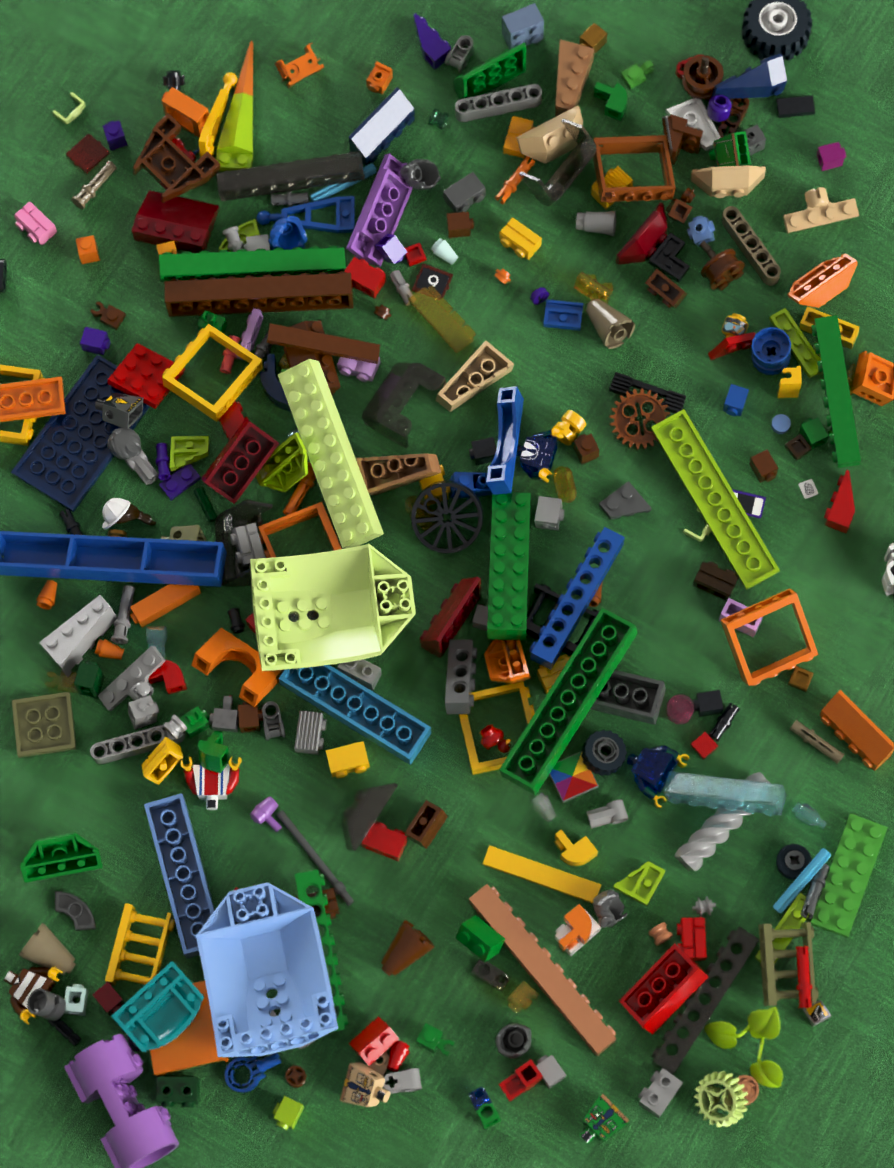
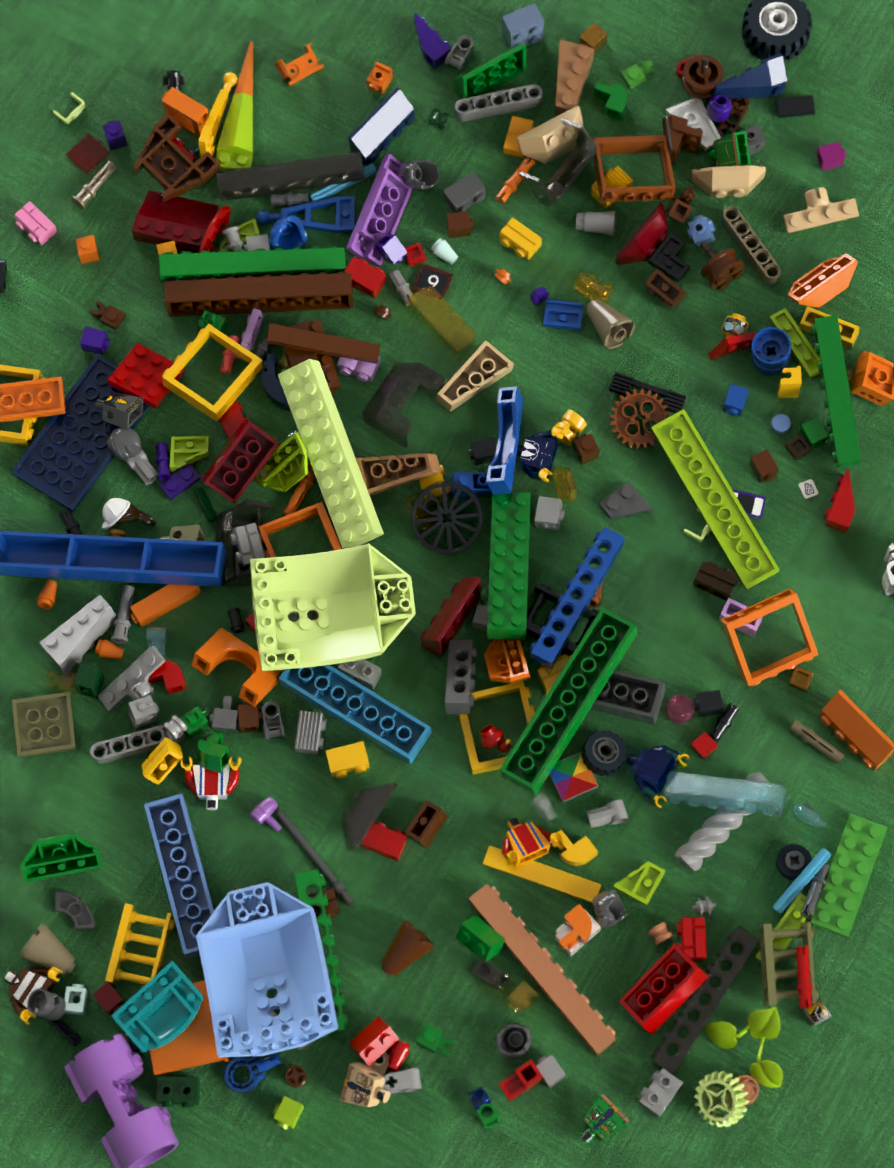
(215, 228): none -> red tile
(527, 842): none -> torso

